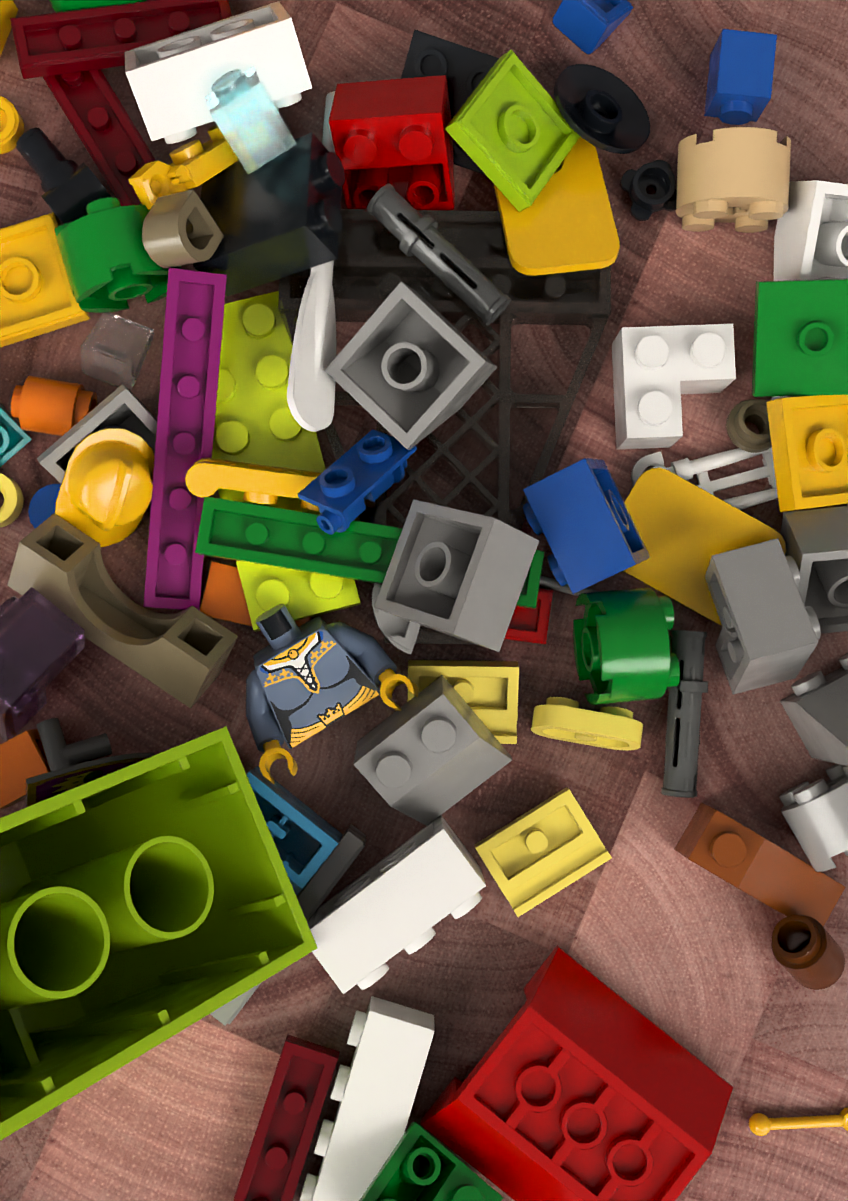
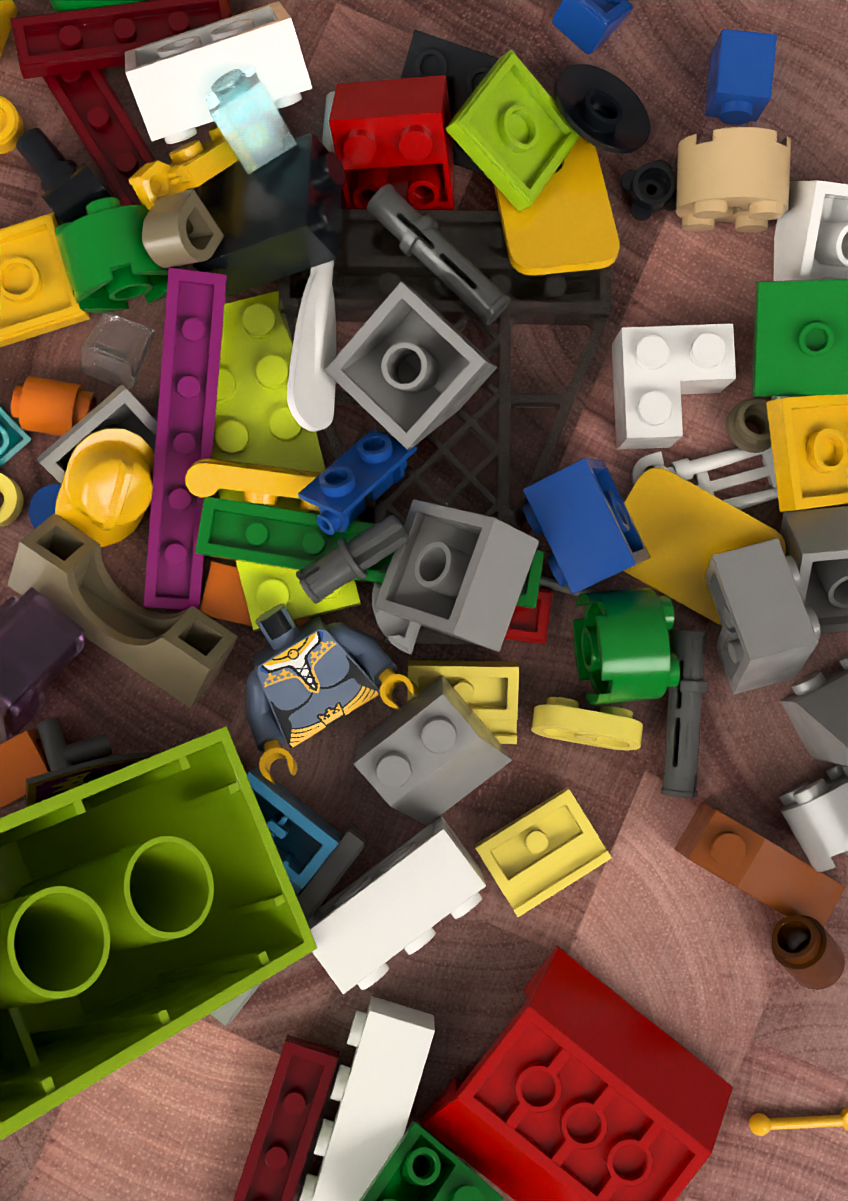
(352, 558): none -> dark grey axle

